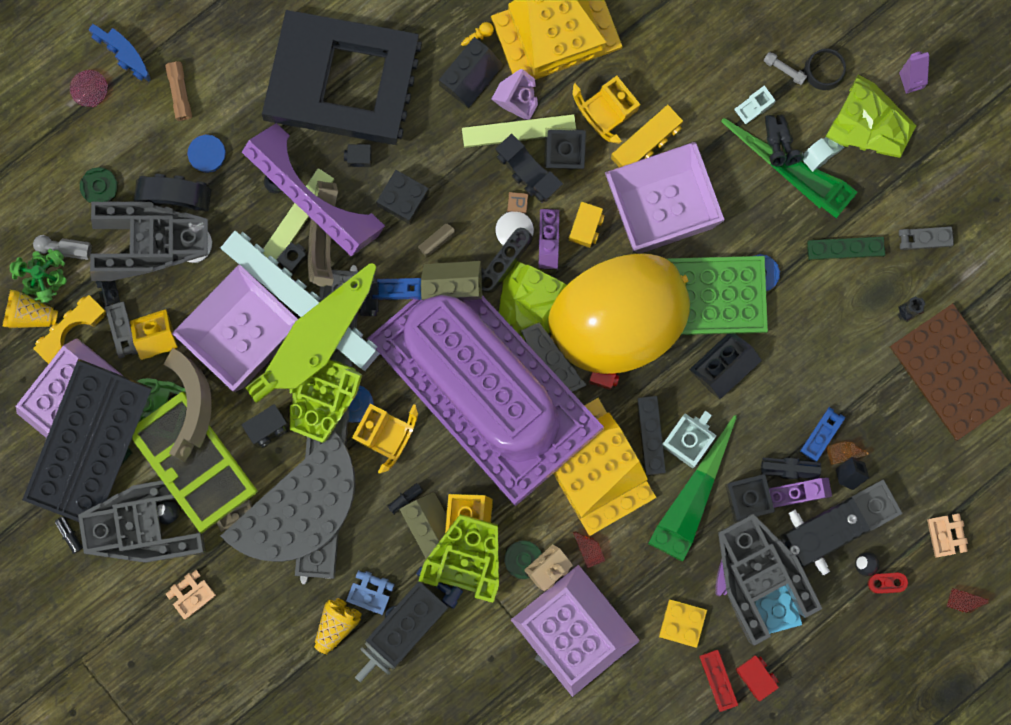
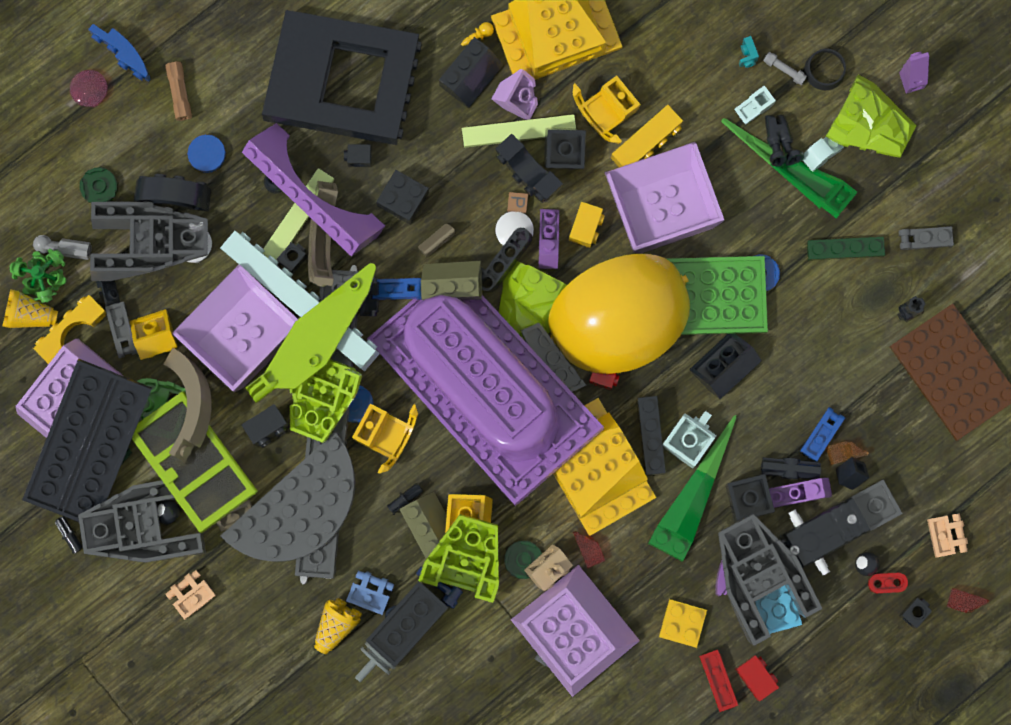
(749, 49): none -> teal bracket
(908, 616): none -> black brick

